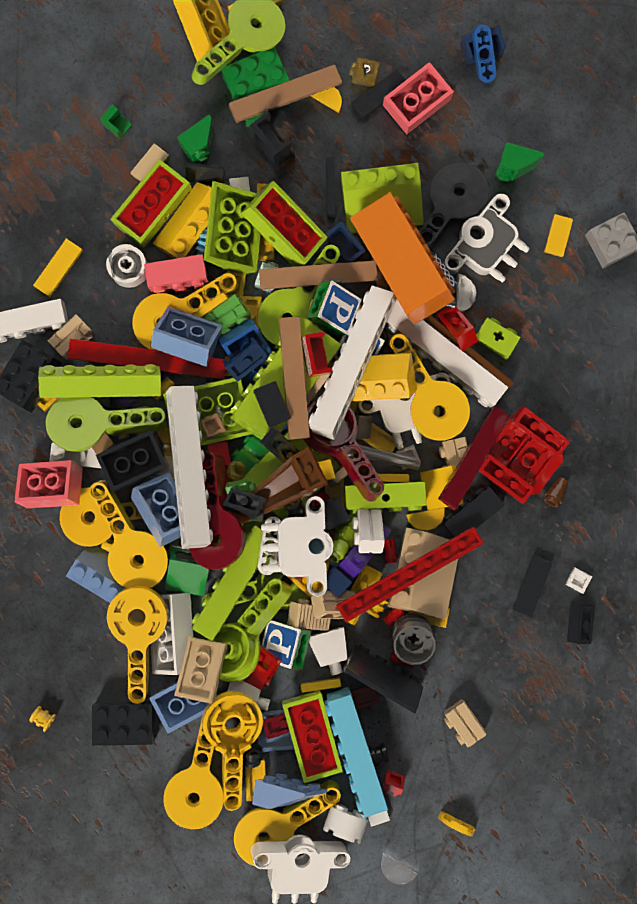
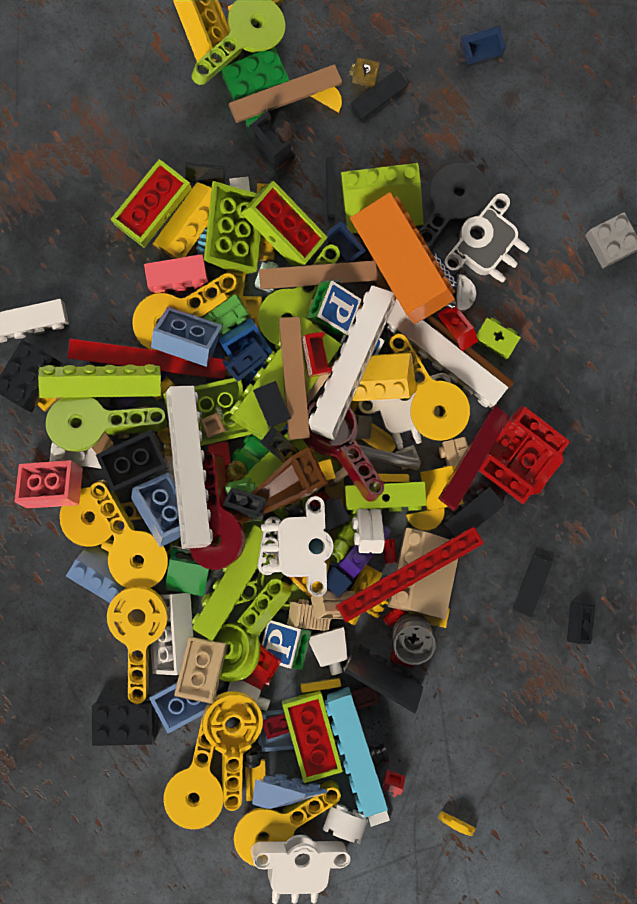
(42, 718): yellow bush -> none
(58, 267): yellow tile -> none
(73, 329): tan brick -> none
(115, 122): green panel -> none
(118, 261): white brick -> none
(148, 161): tan tile -> none
(198, 141): green slope -> none
(396, 871): clear tile -> none
(418, 98): coral brick -> none
(465, 723): tan brick -> none
(486, 38): blue beam -> none
(516, 161): green slope -> none
(556, 493): reddish brown cone -> none
(558, 235): yellow tile -> none
(578, 580): white tile -> none

